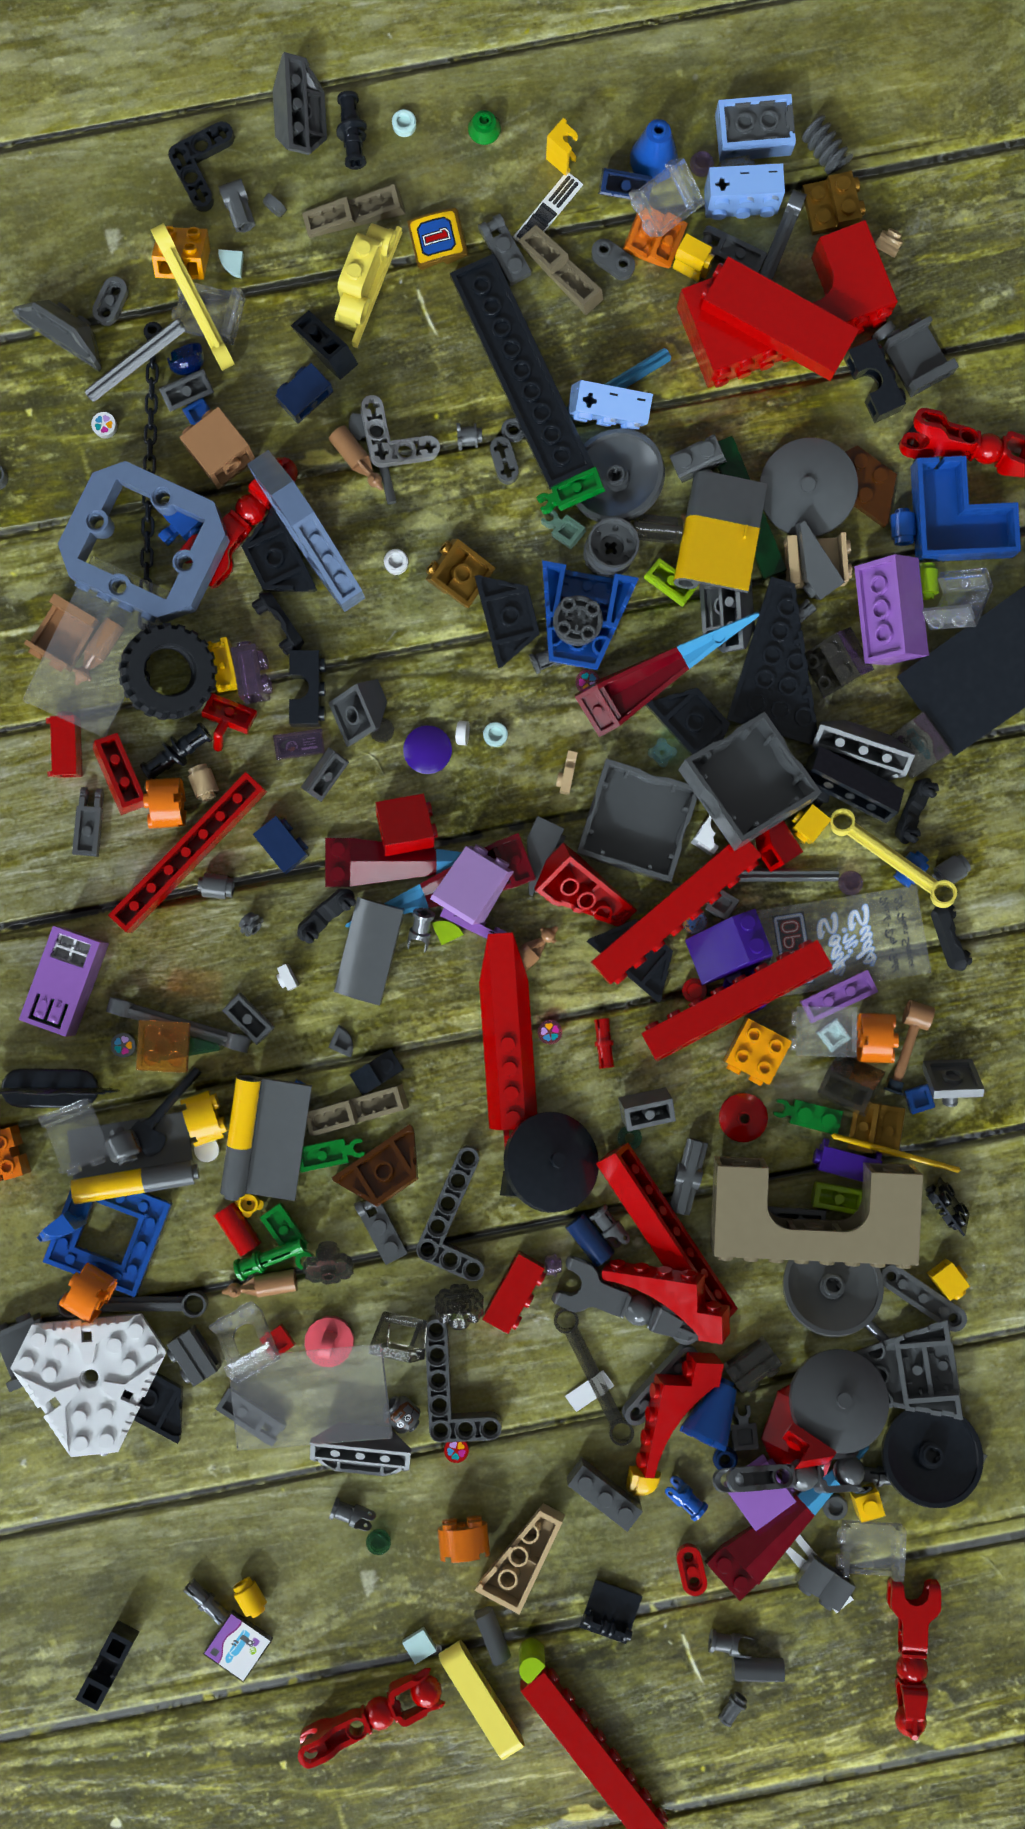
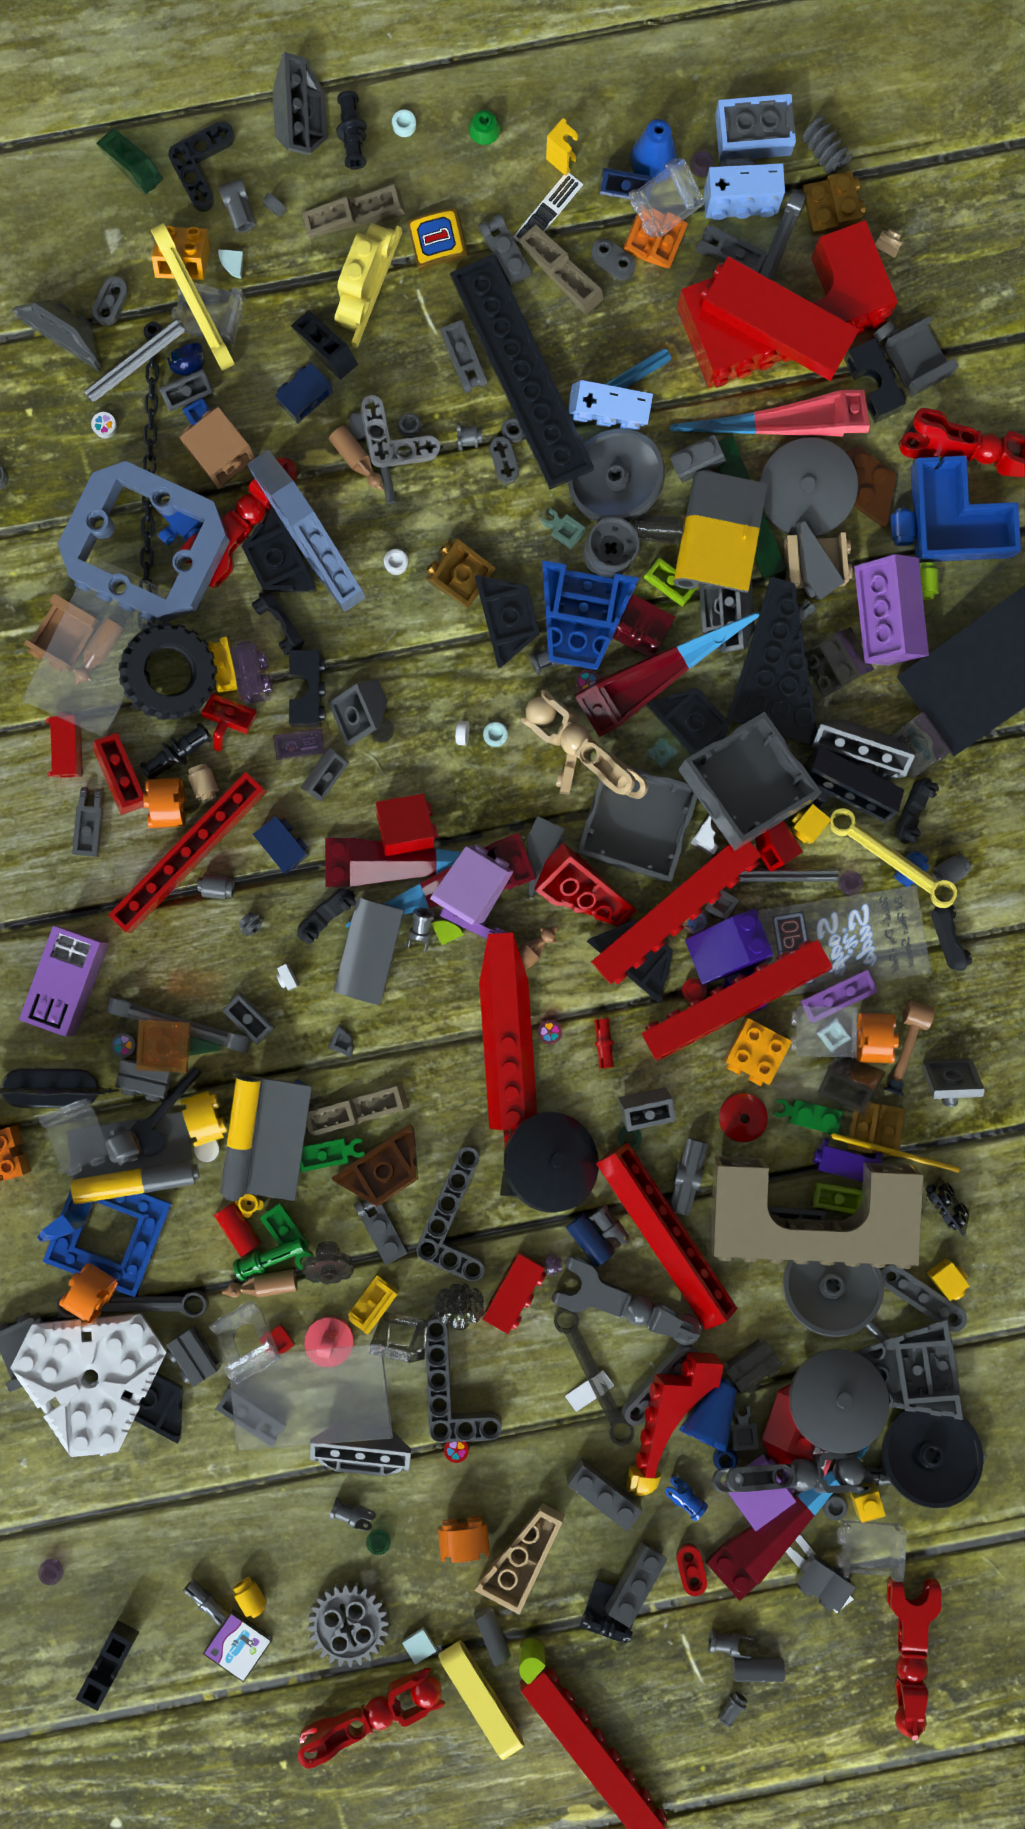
(50, 1572): none -> clear purple plate
(130, 160): none -> clear green slope
(151, 1083): none -> dark grey brick
(369, 1618): none -> light grey gear
(372, 1304): none -> yellow hinge
(376, 1072): black slope -> none
(403, 1414): dark grey head -> none
(409, 425): none -> dark grey plate
(427, 749): dark purple dish -> none
(463, 355): none -> dark grey plate
(572, 491): green plate -> none
(577, 620): dark grey tile -> none
(578, 743): none -> tan piece
(635, 1584): none -> dark grey brick
(643, 626): none -> dark red hinge
(679, 1291): red arch -> none
(693, 258): yellow brick -> none
(813, 1450): red slope -> none
(820, 416): none -> coral plate
(919, 1098): blue tile -> none
(962, 599): clear panel -> none

